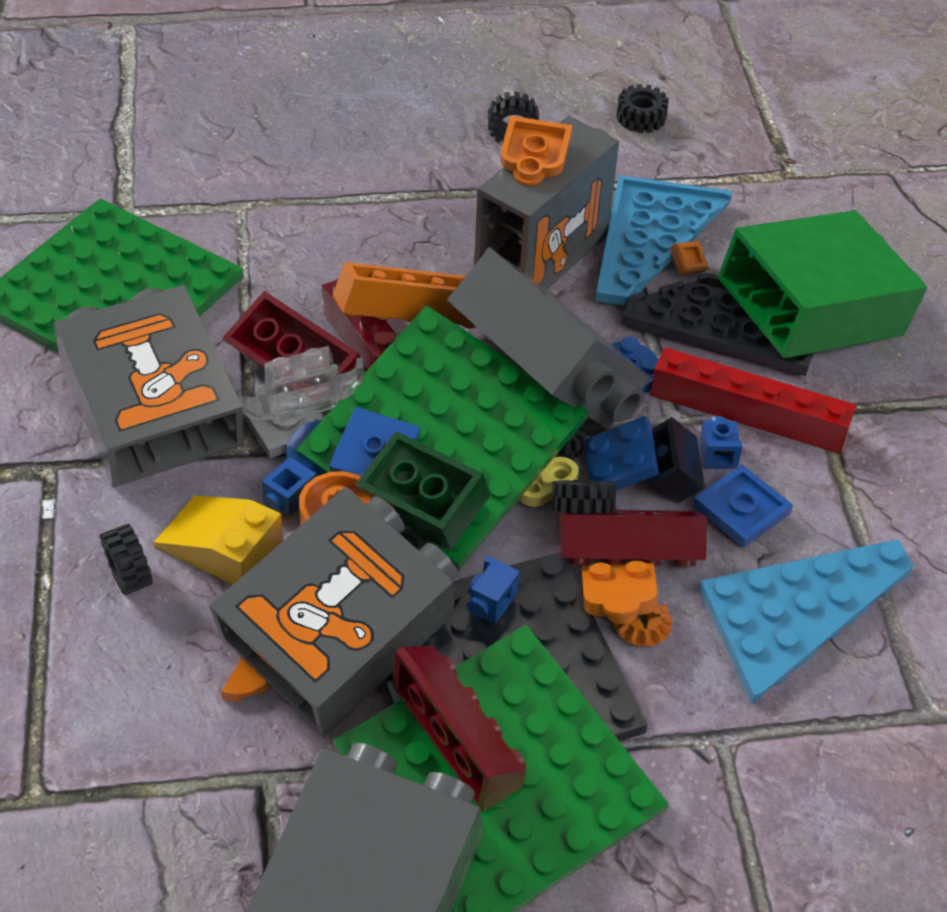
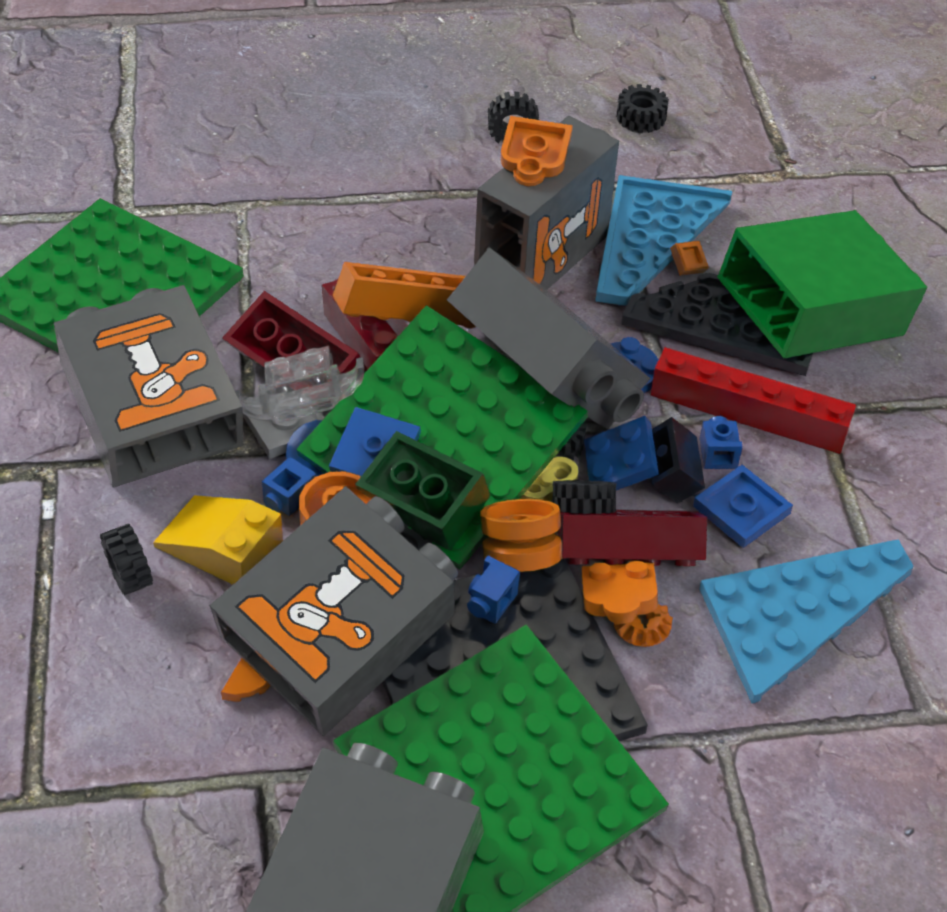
(457, 725): dark red slope -> none
(522, 533): none -> orange wheel

